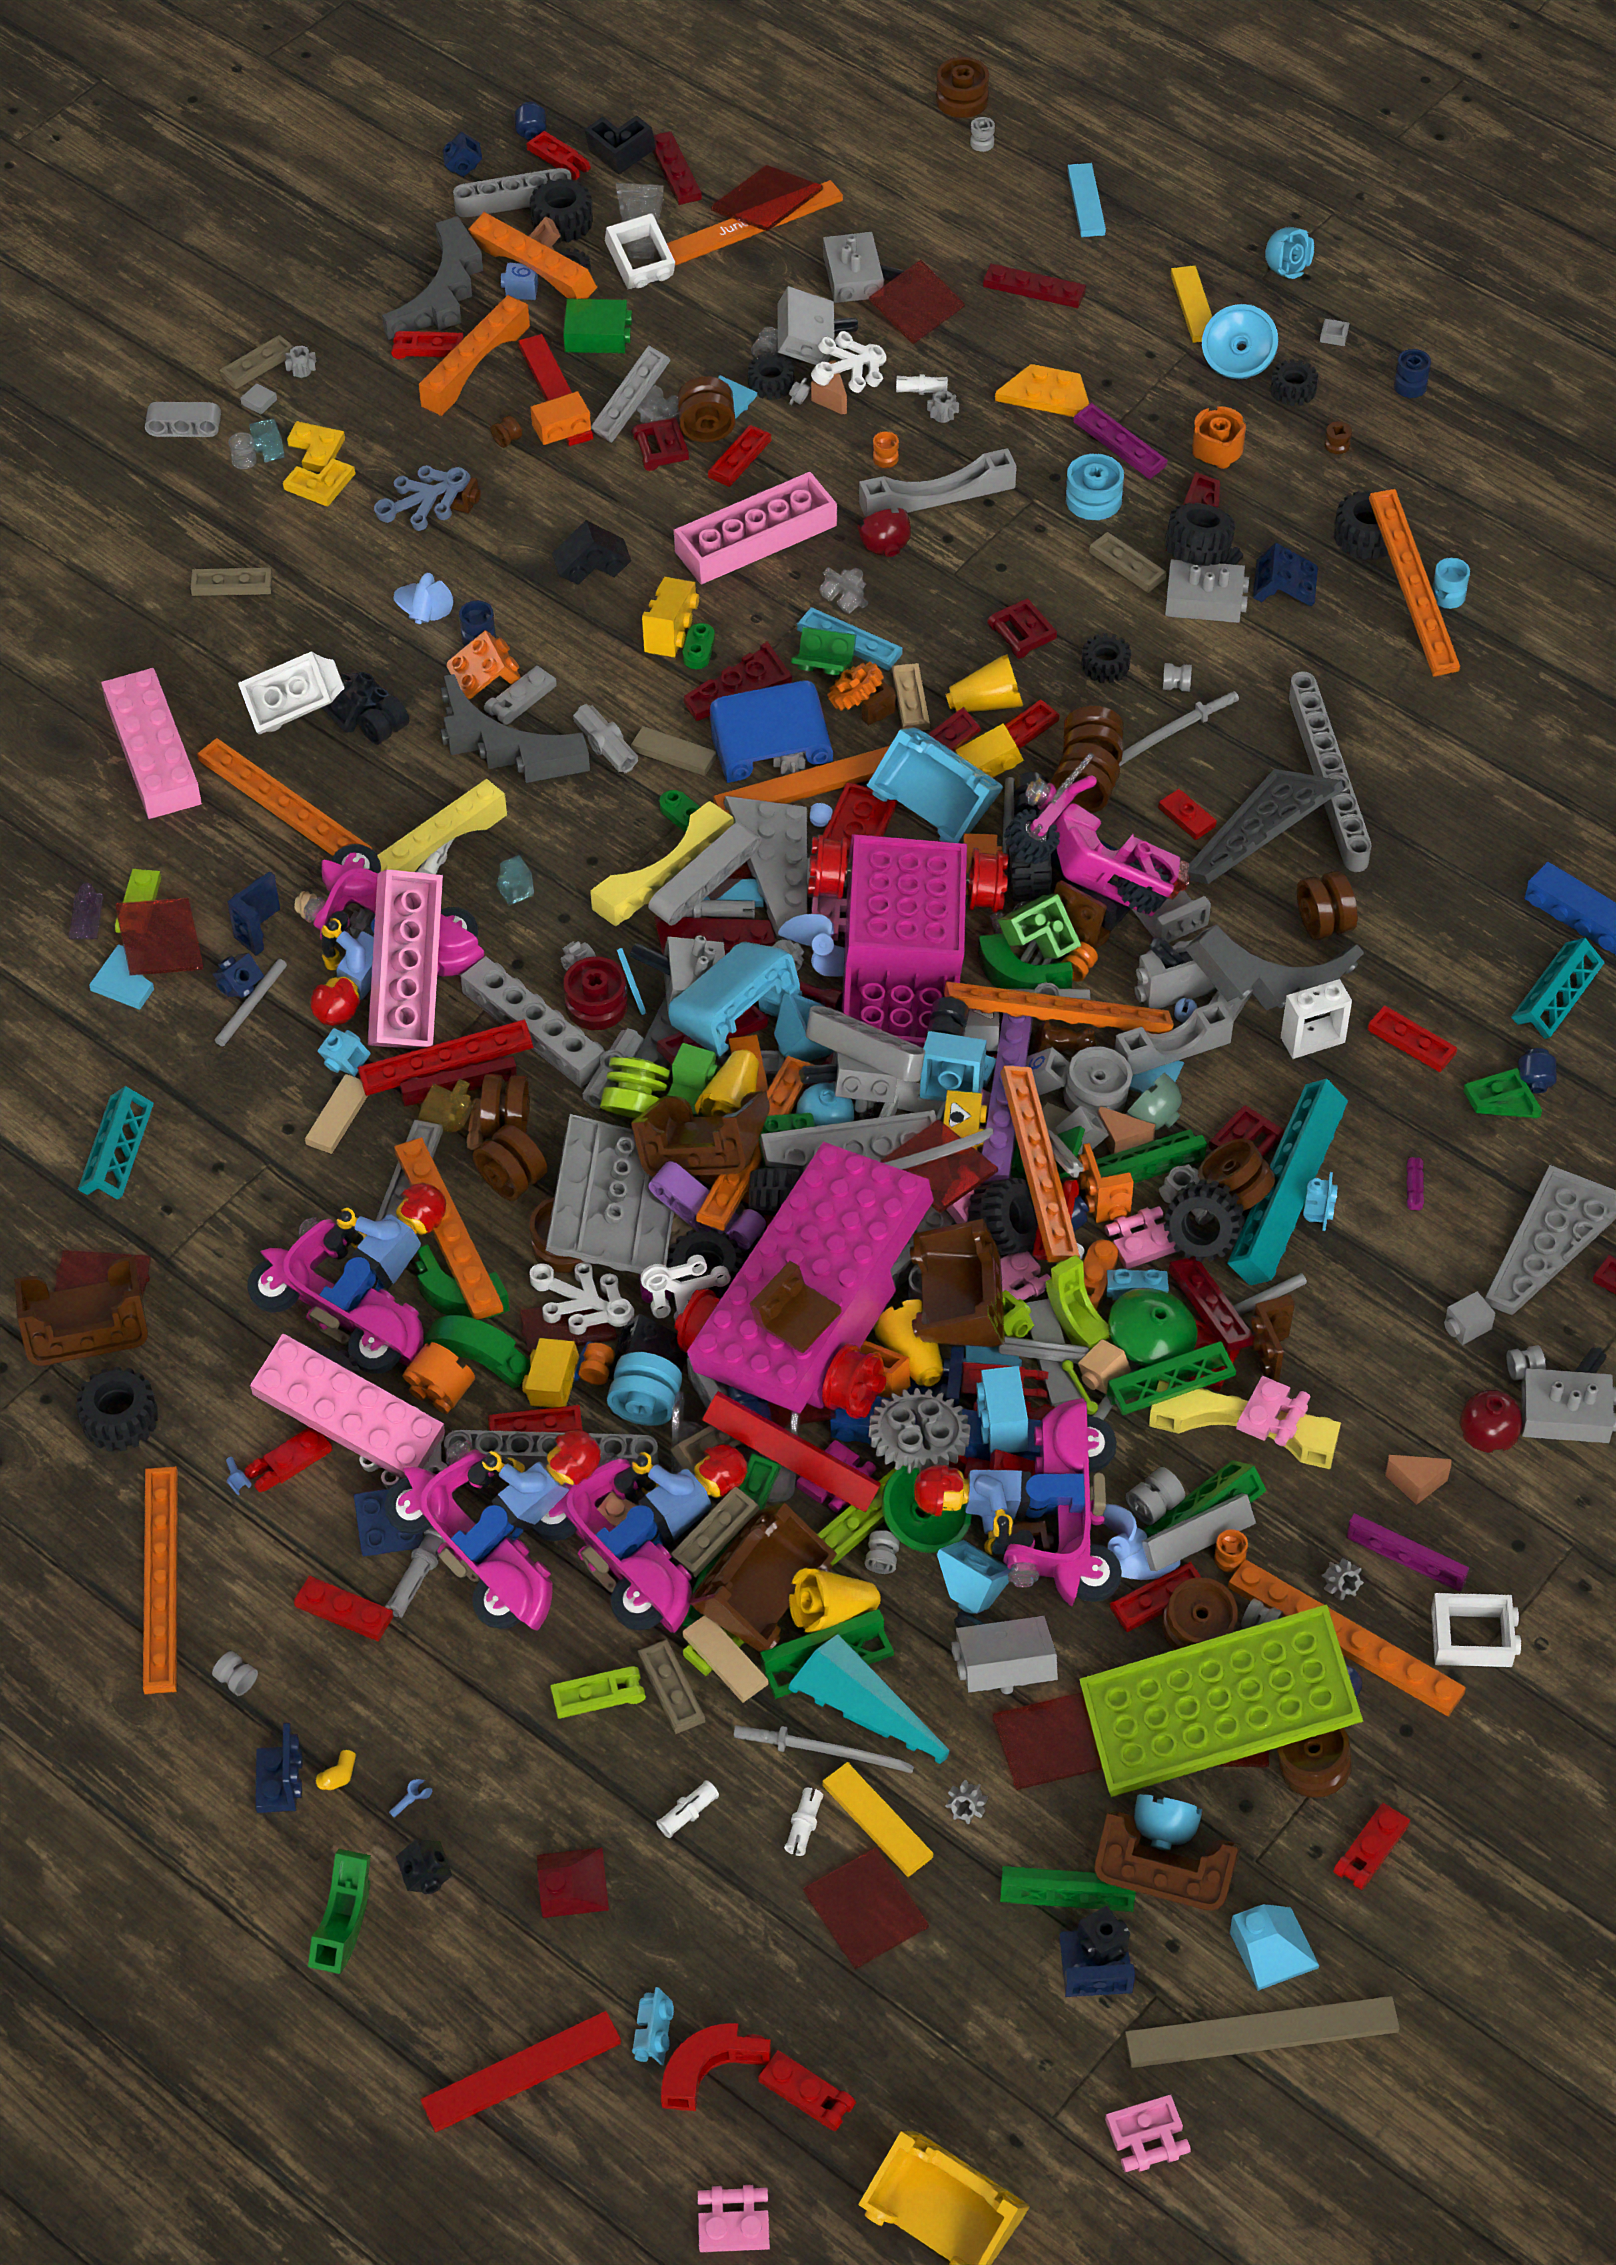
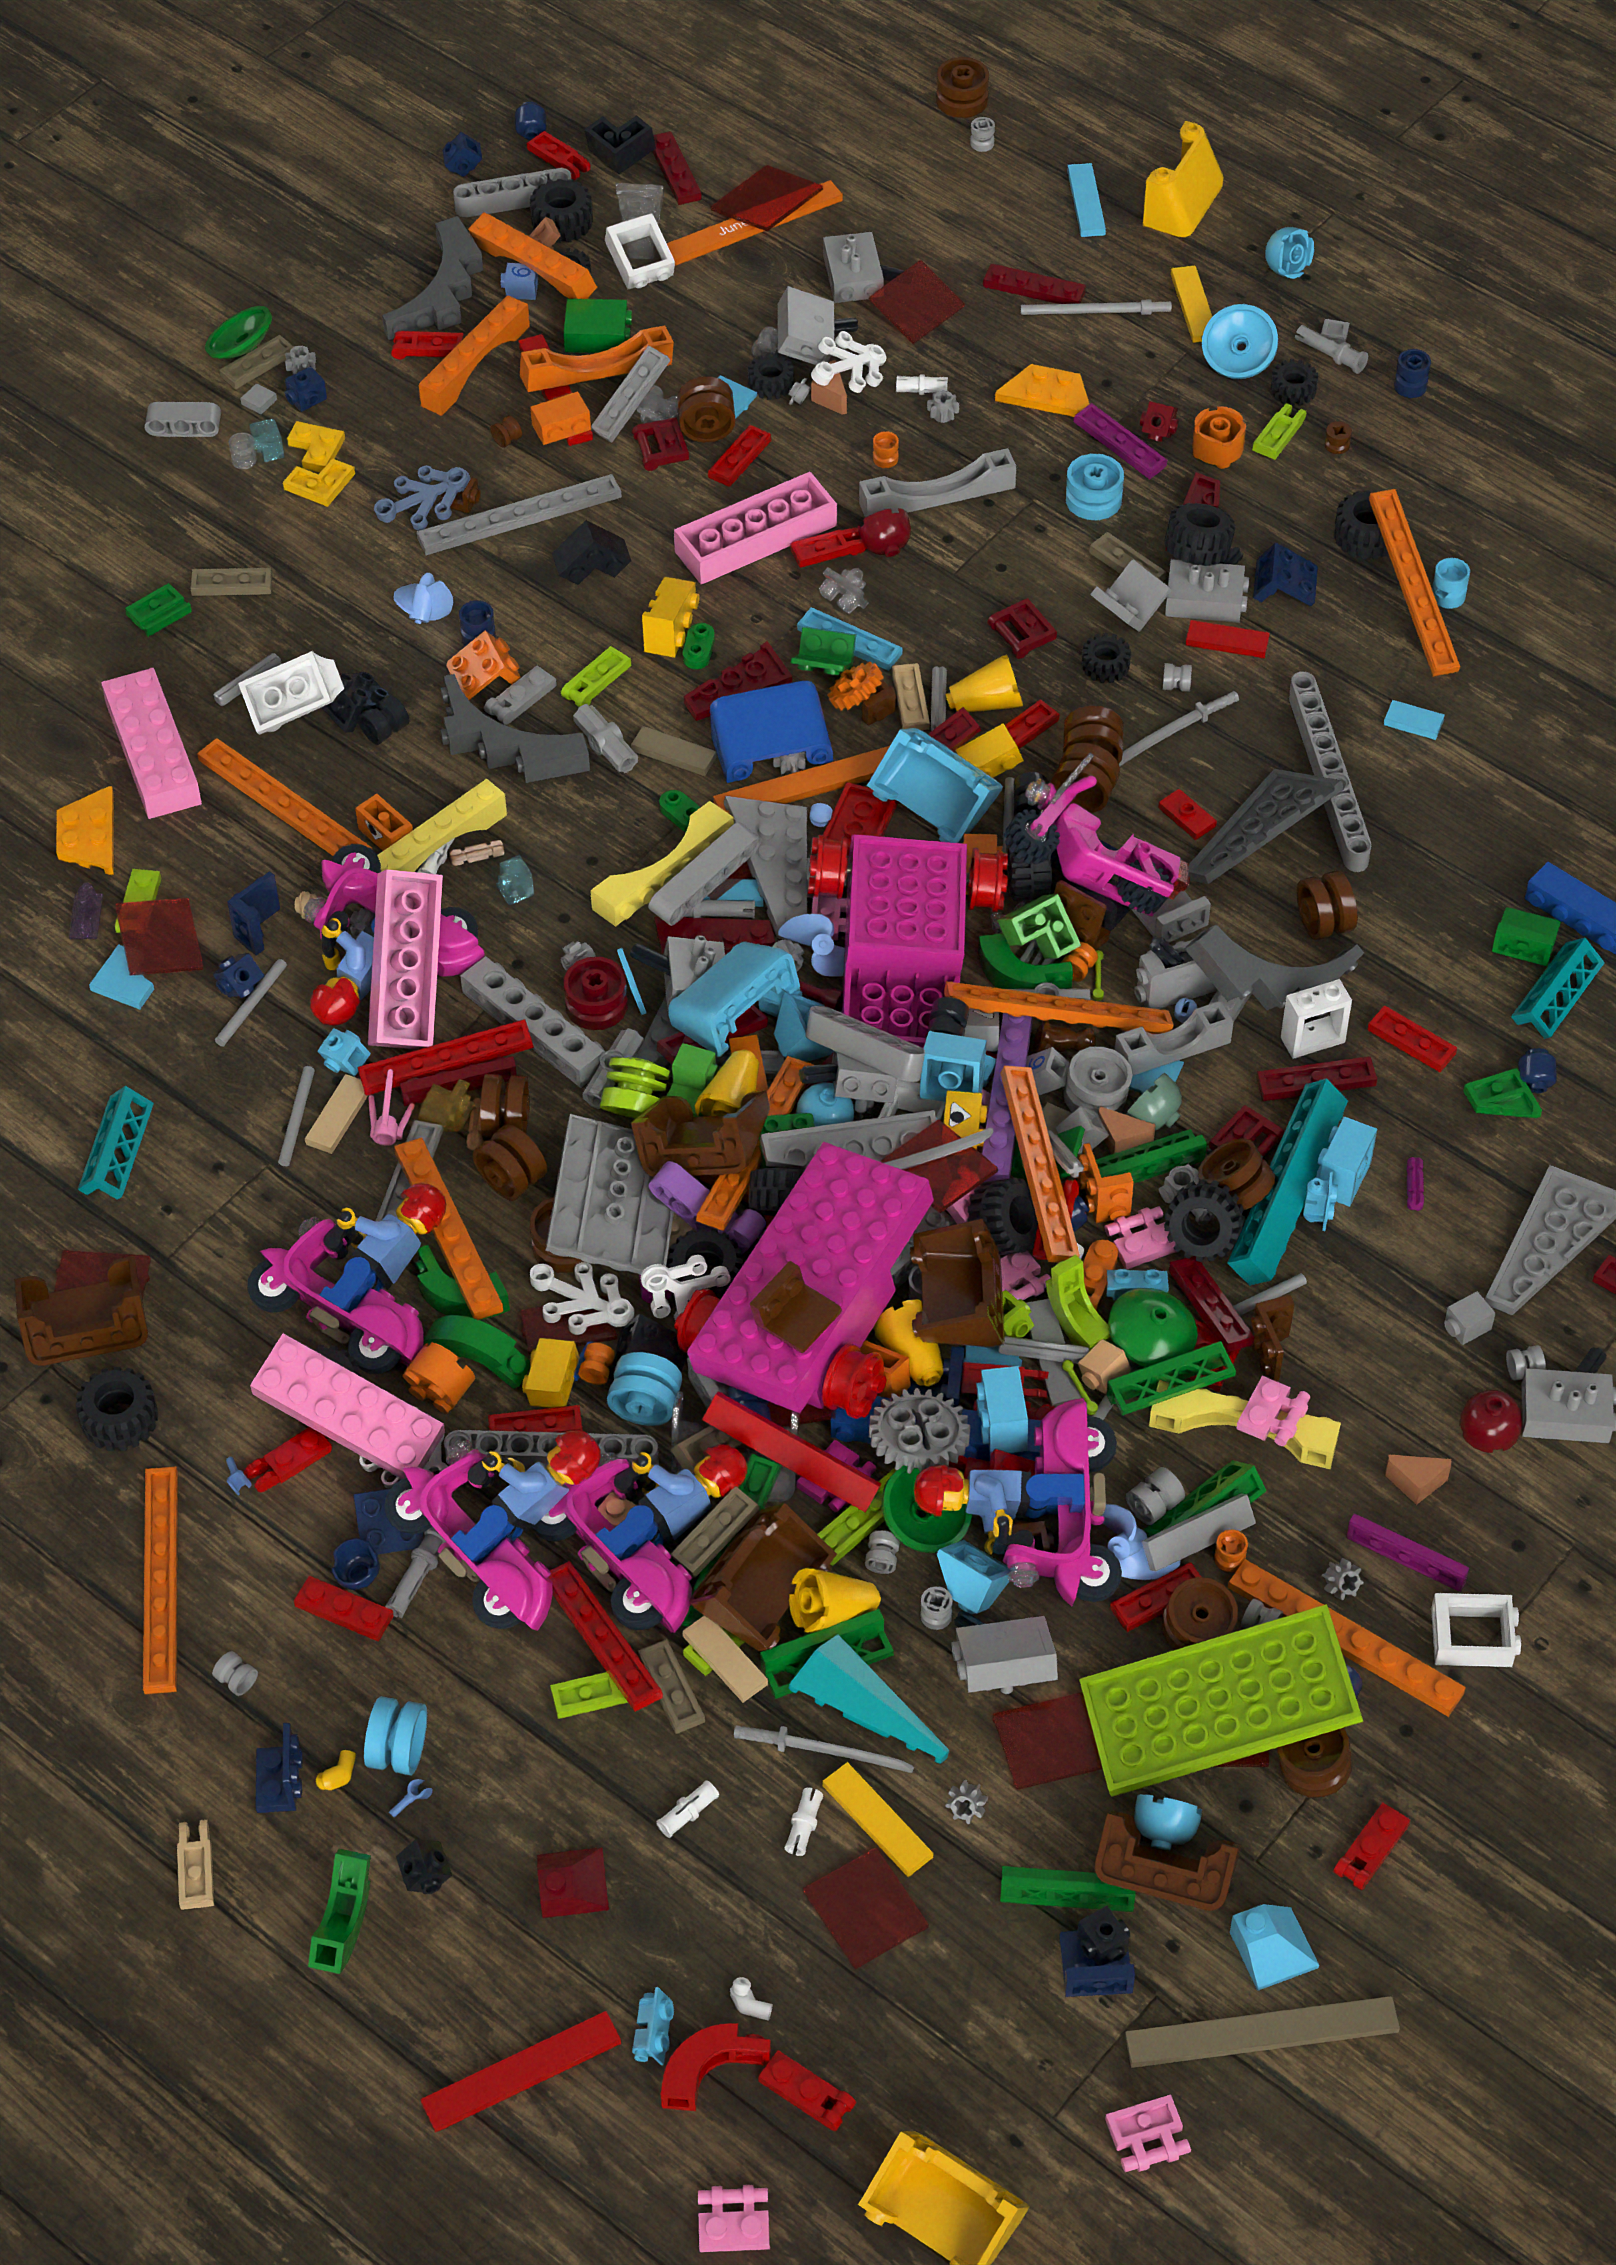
(87, 831): none -> light orange wing
(158, 609): none -> green plate
(195, 1868): none -> tan hinge
(232, 689): none -> light grey axle
(239, 333): none -> green dish
(296, 1116): none -> light grey bar
(305, 389): none -> dark blue brick
(355, 1564): none -> dark blue hair
(381, 822): none -> orange brick
(385, 1129): none -> bright pink plant
(395, 1735): none -> medium azure wheel
(476, 852): none -> medium nougat axle
(518, 514): none -> light grey tile
(548, 369): none -> orange arch
(596, 676): none -> lime plate
(603, 1637): none -> red tile
(745, 2000): none -> white arm
(827, 546): none -> red hinge
(933, 1614): none -> light grey wheel
(938, 698): none -> light grey axle
(1098, 993): none -> lime hinge
(1133, 595): none -> light grey bracket
(1146, 307): none -> light grey bar
(1168, 421): none -> dark red brick
(1181, 197): none -> yellow windscreen
(1227, 639): none -> red tile
(1278, 432): none -> lime hinge
(1291, 1081): none -> dark red plate
(1341, 353): none -> light grey pin
(1347, 1157): none -> medium azure brick
(1414, 719): none -> medium azure tile
(1526, 936): none -> green bracket

